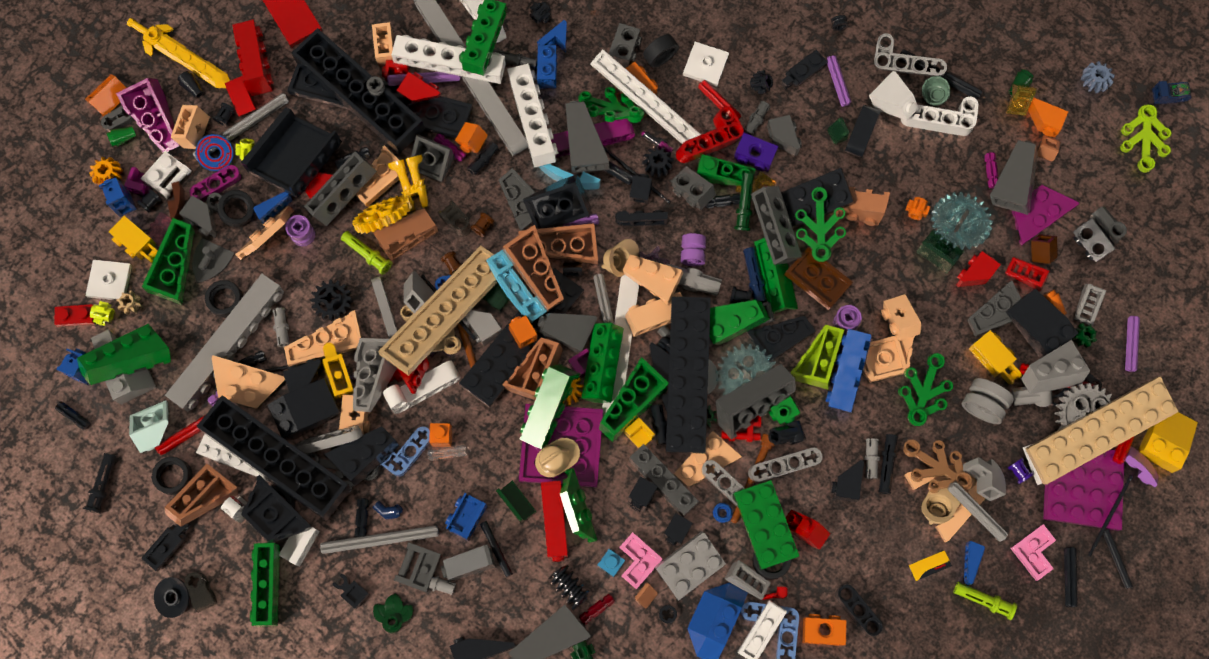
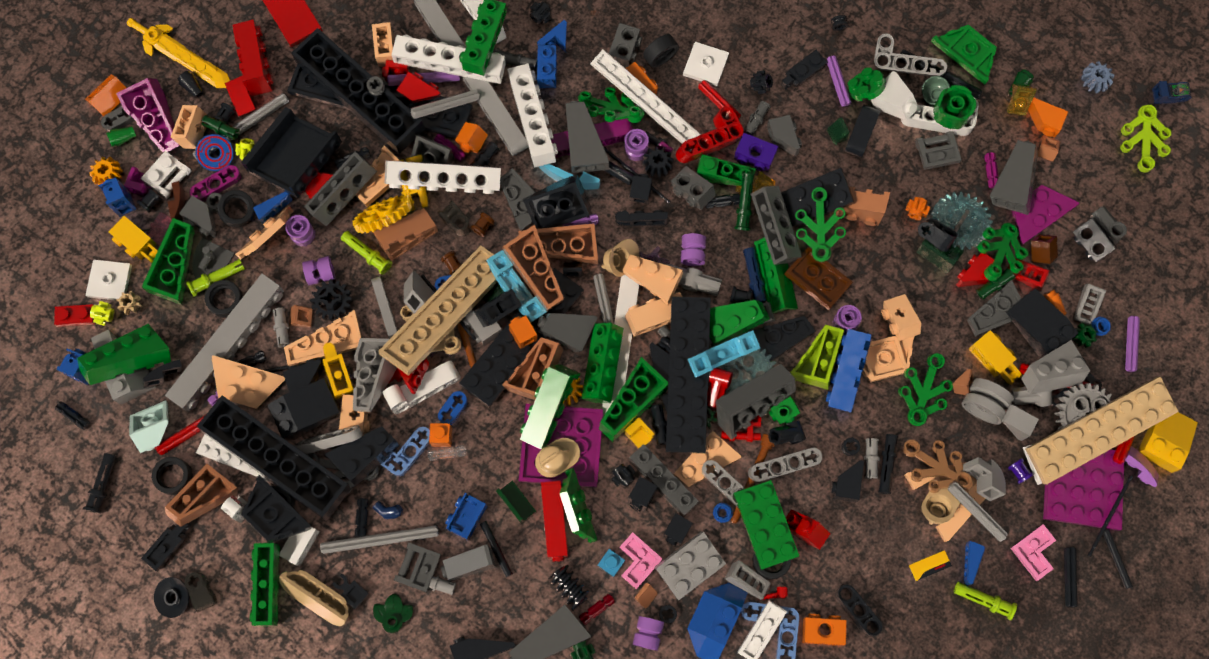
(156, 376): none -> black slope
(206, 280): none -> lime pin
(220, 127): none -> dark green pin
(300, 316): none -> nougat slope
(315, 596): none -> tan brick
(324, 267): none -> medium lavender wheel
(444, 104): none -> light grey axle
(449, 405): none -> blue beam
(490, 174): none -> white brick
(497, 308): none -> black brick
(579, 362): magenta panel -> none
(623, 475): none -> black gear
(636, 144): none -> medium lavender wheel
(648, 633): none -> medium lavender wheel
(719, 383): none -> red piece
(723, 353): none -> medium azure slope
(848, 441): none -> black bush
(858, 85): none -> green plate
(938, 234): none -> black piece
(939, 155): none -> dark grey plate
(954, 107): none -> green brick
(963, 383): none -> nougat slope
(968, 50): none -> green wing
(992, 286): none -> dark green pin
(1009, 234): none -> green plant
(1019, 422): none -> light grey slope
(1105, 325): none -> blue plate

